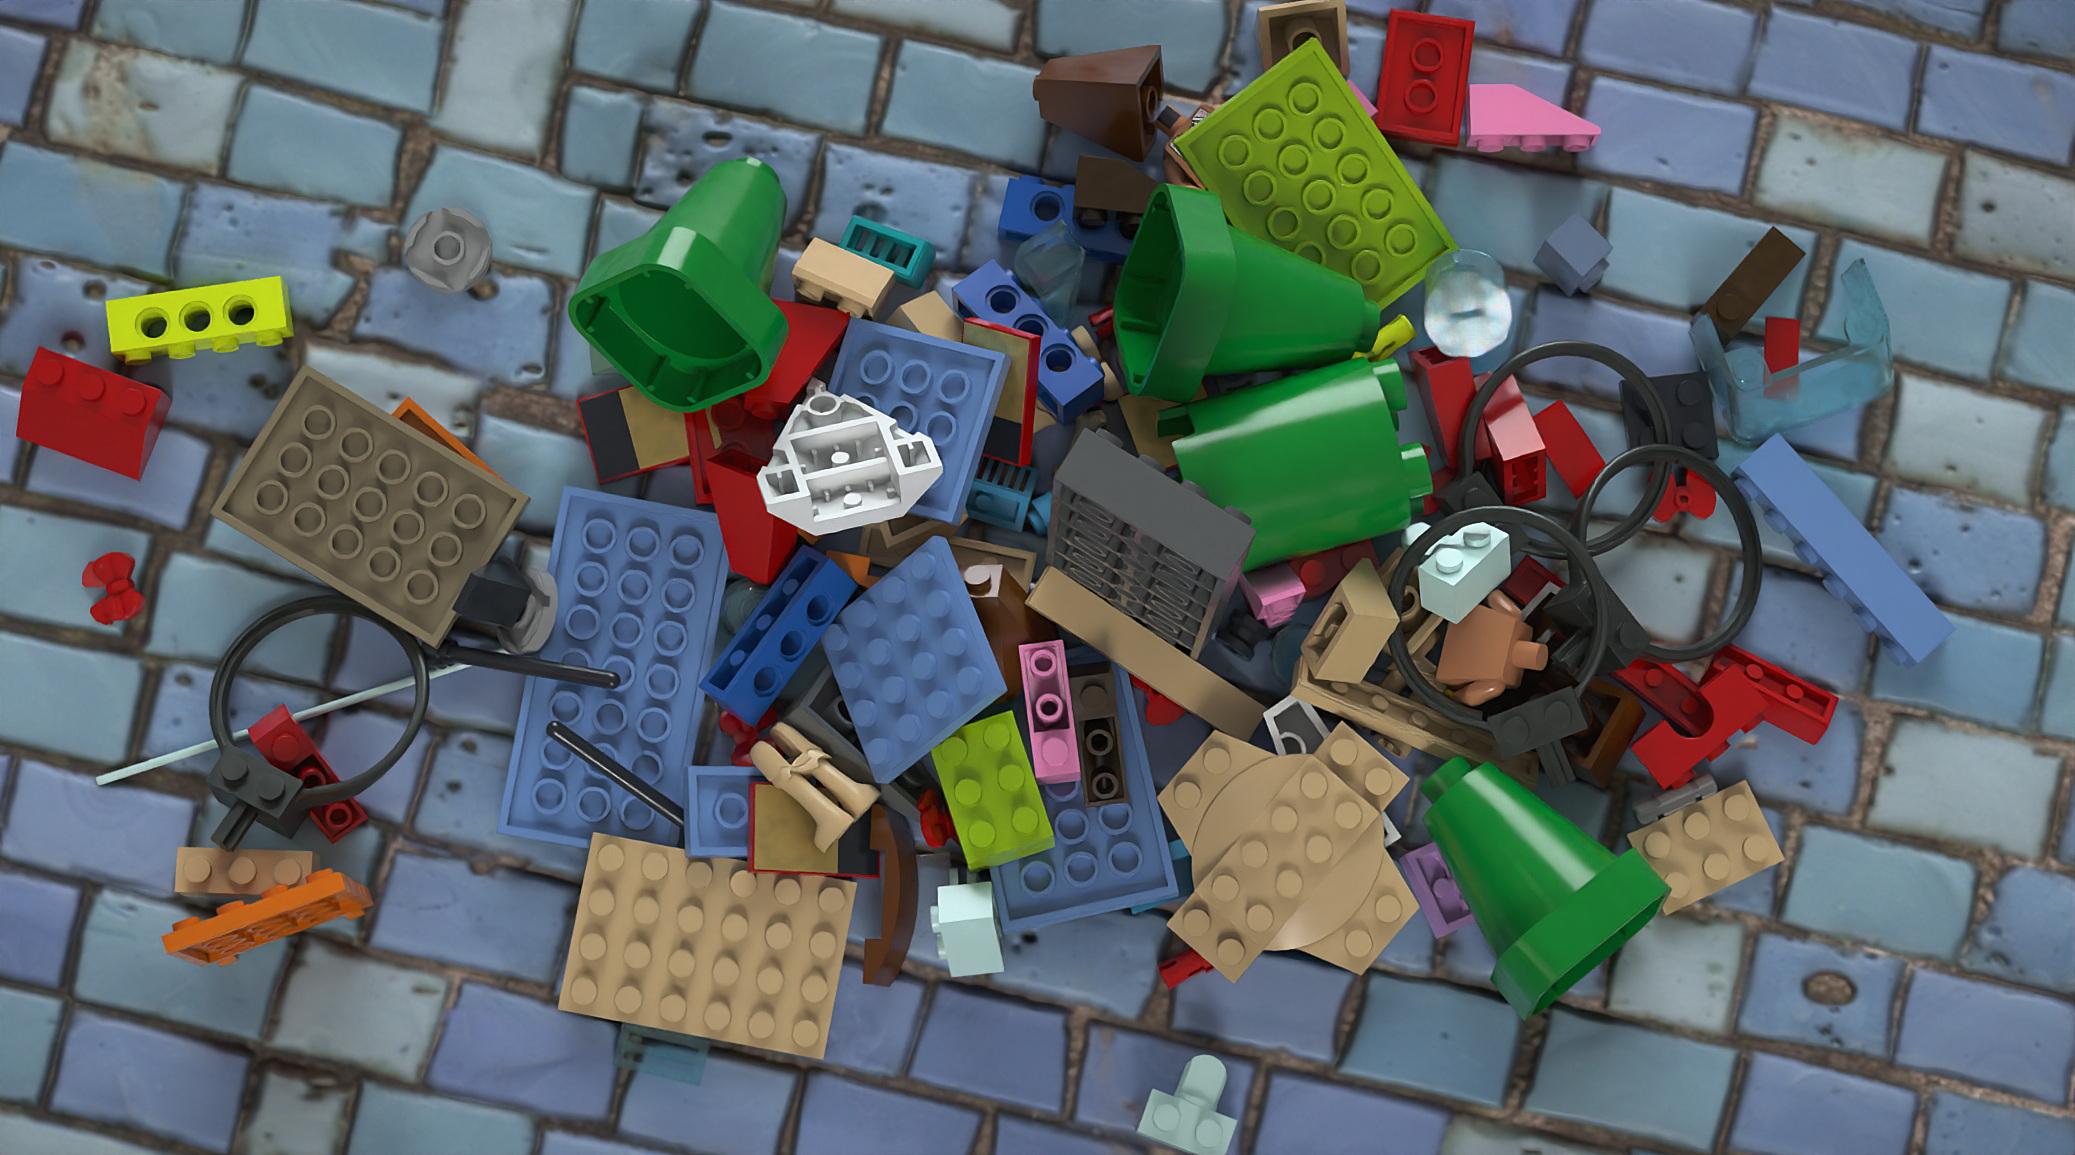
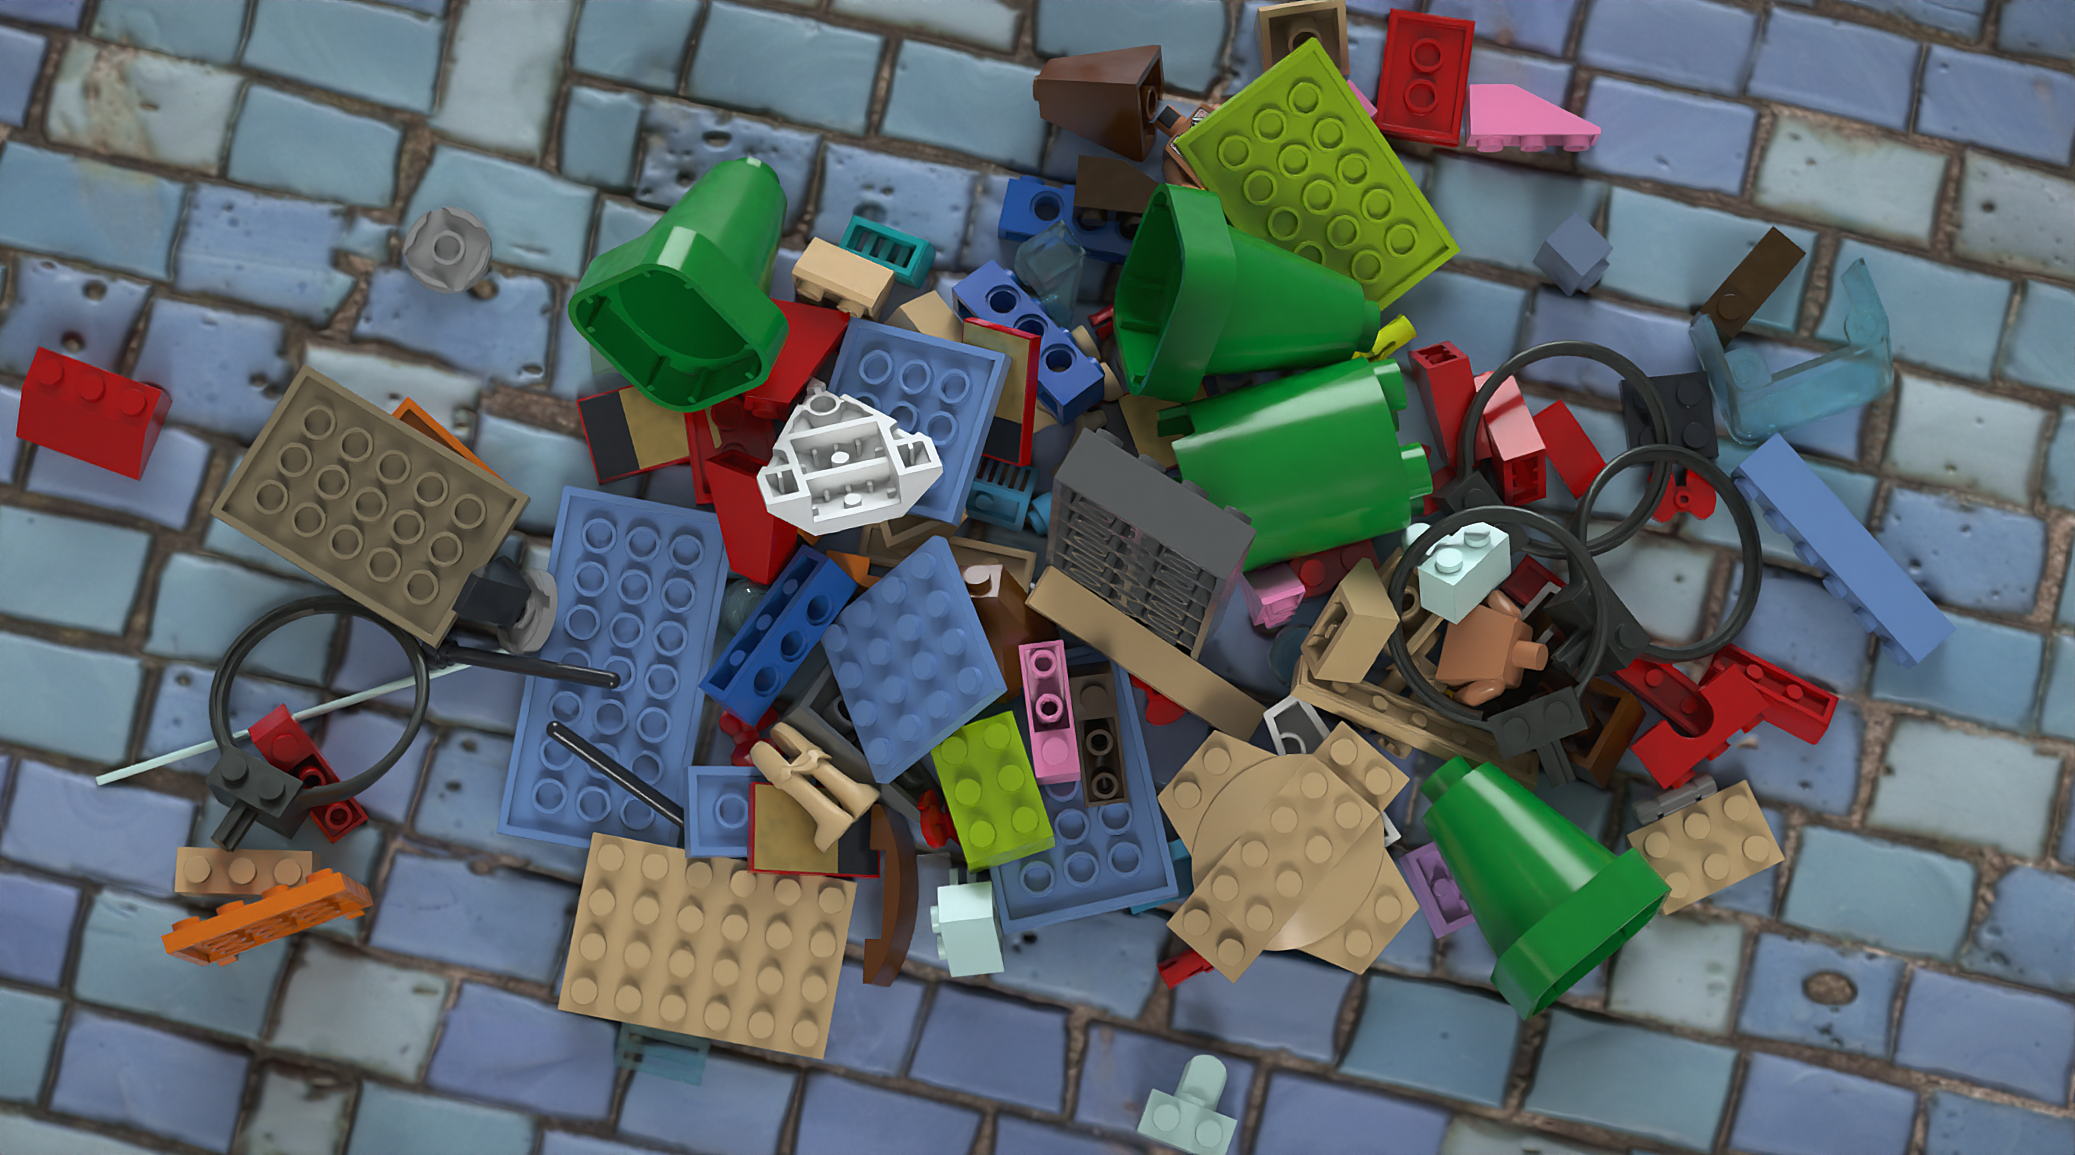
(114, 573): red piece -> none
(132, 317): neon yellow brick -> none
(1242, 635): black wheel -> none
(1466, 303): clear light blue cylinder -> none
(1781, 343): red sticker -> none

